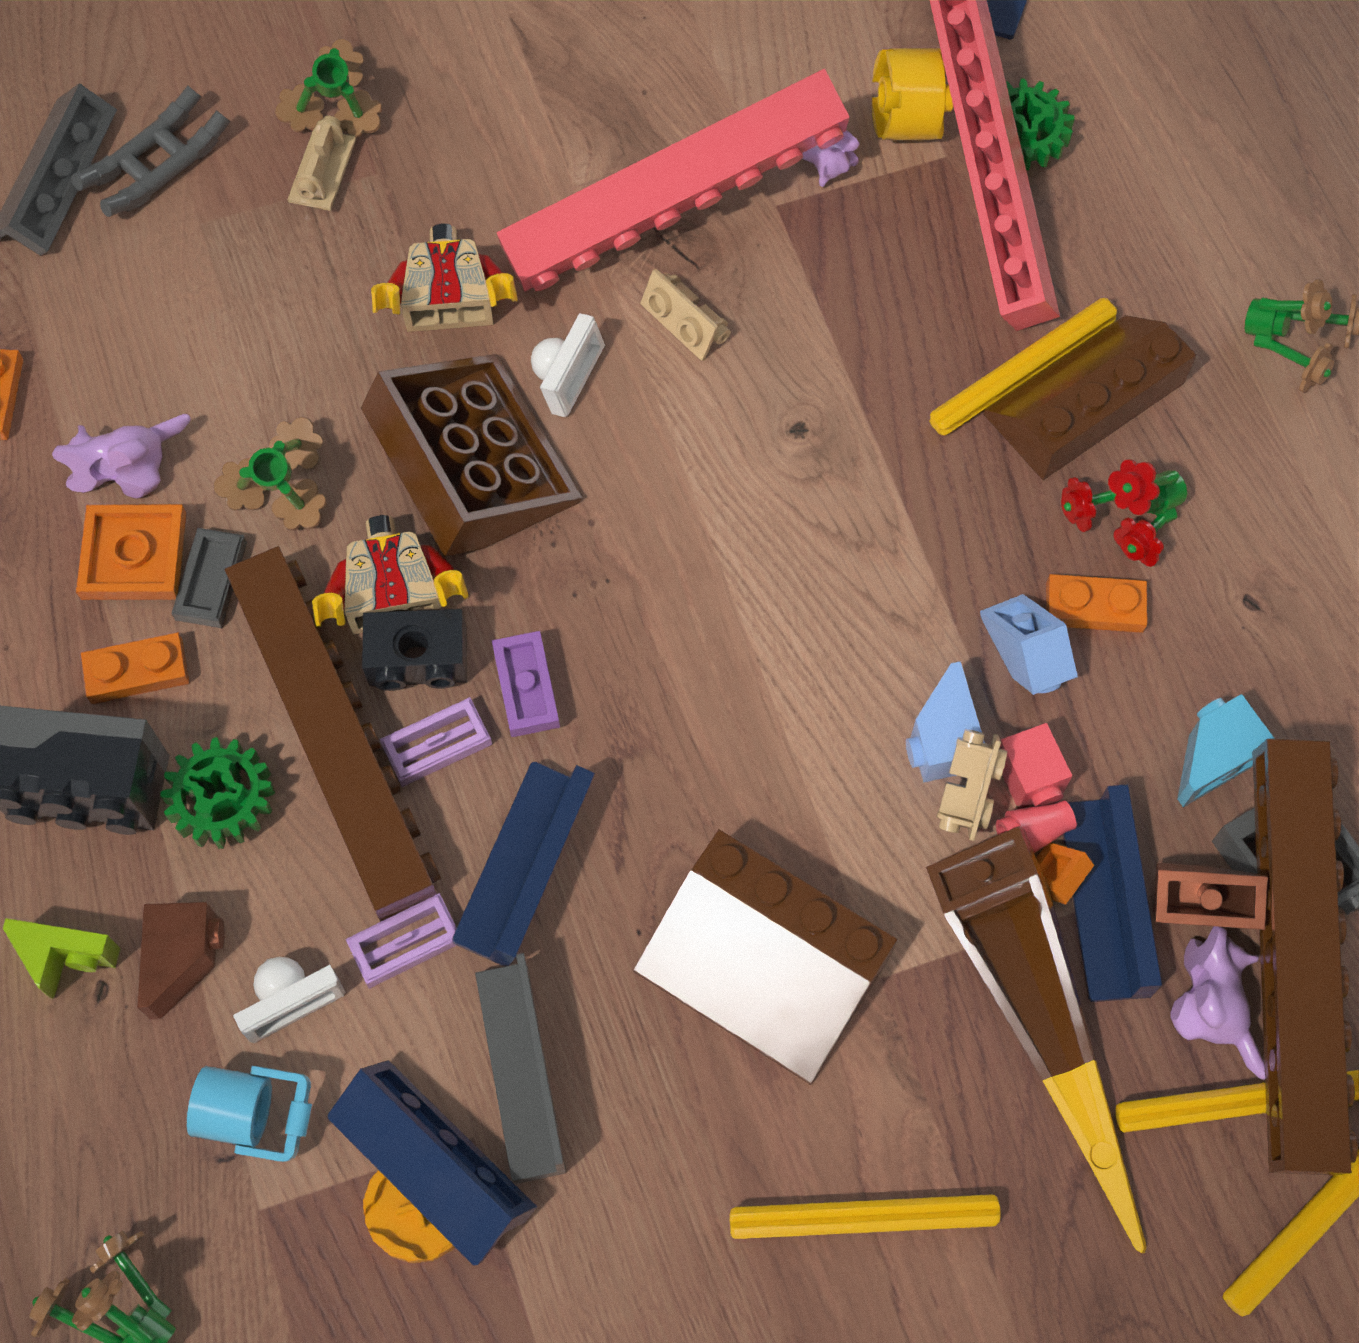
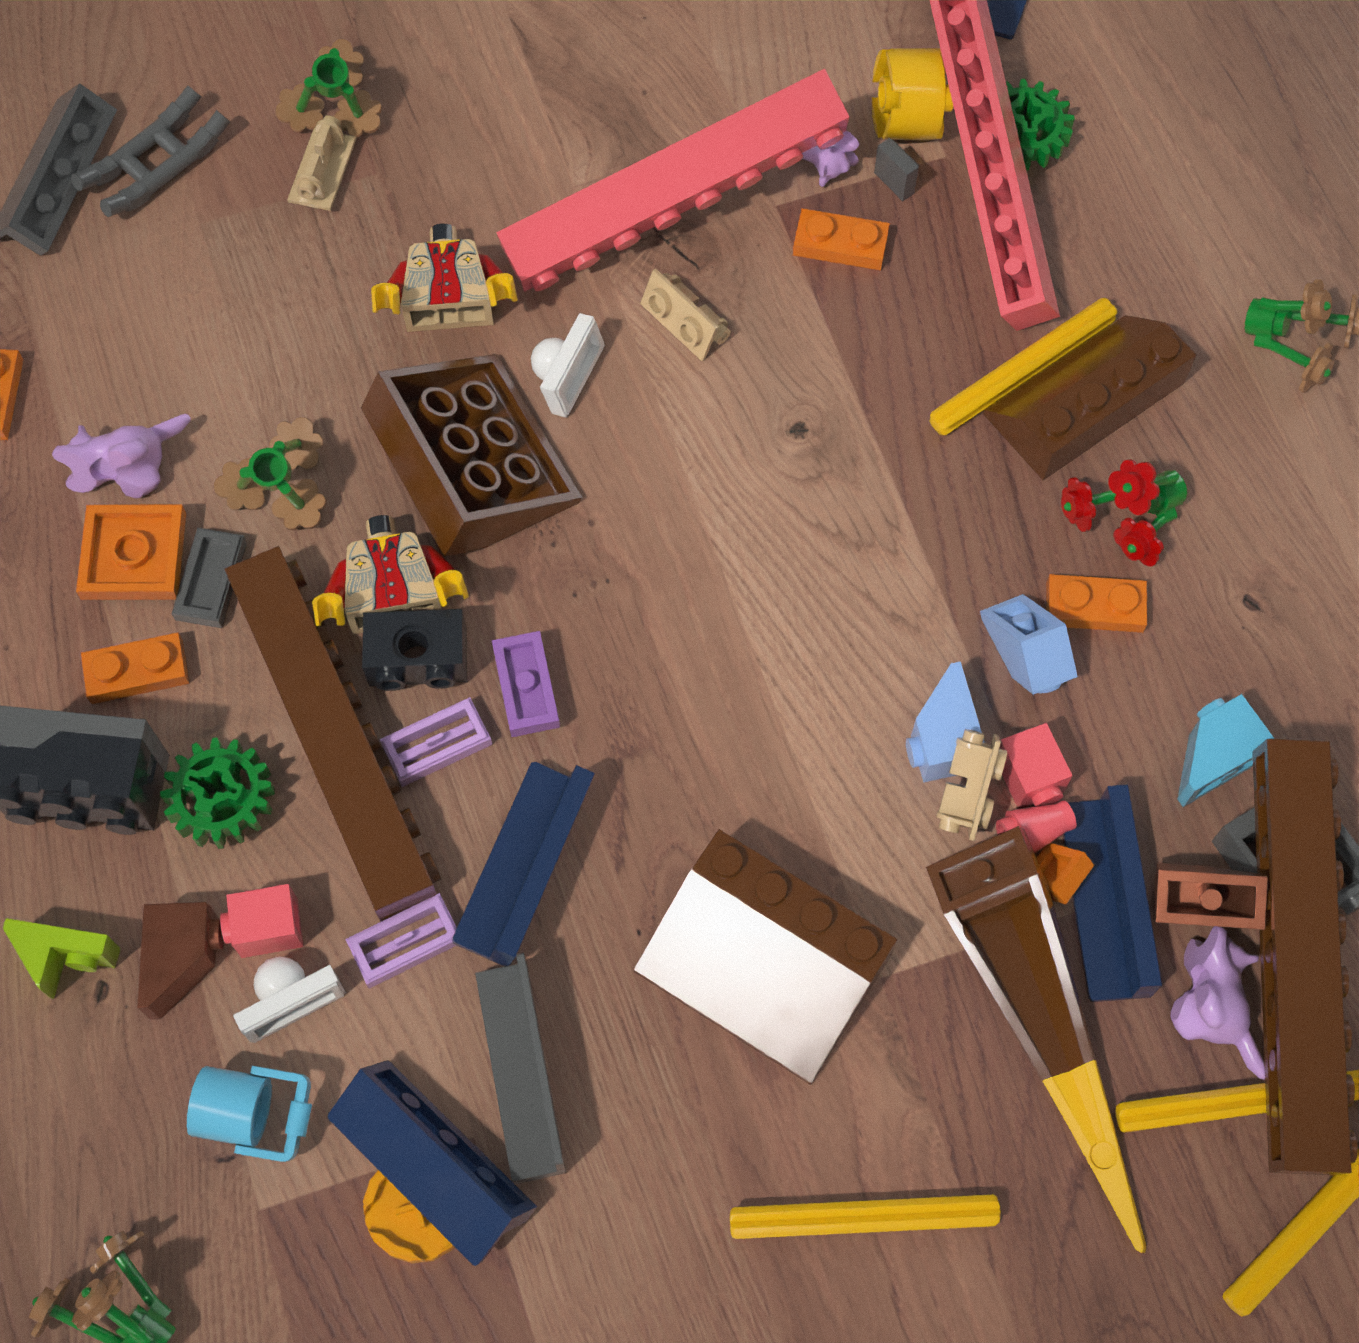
(262, 921): none -> coral brick
(841, 239): none -> orange plate
(896, 169): none -> dark grey tile

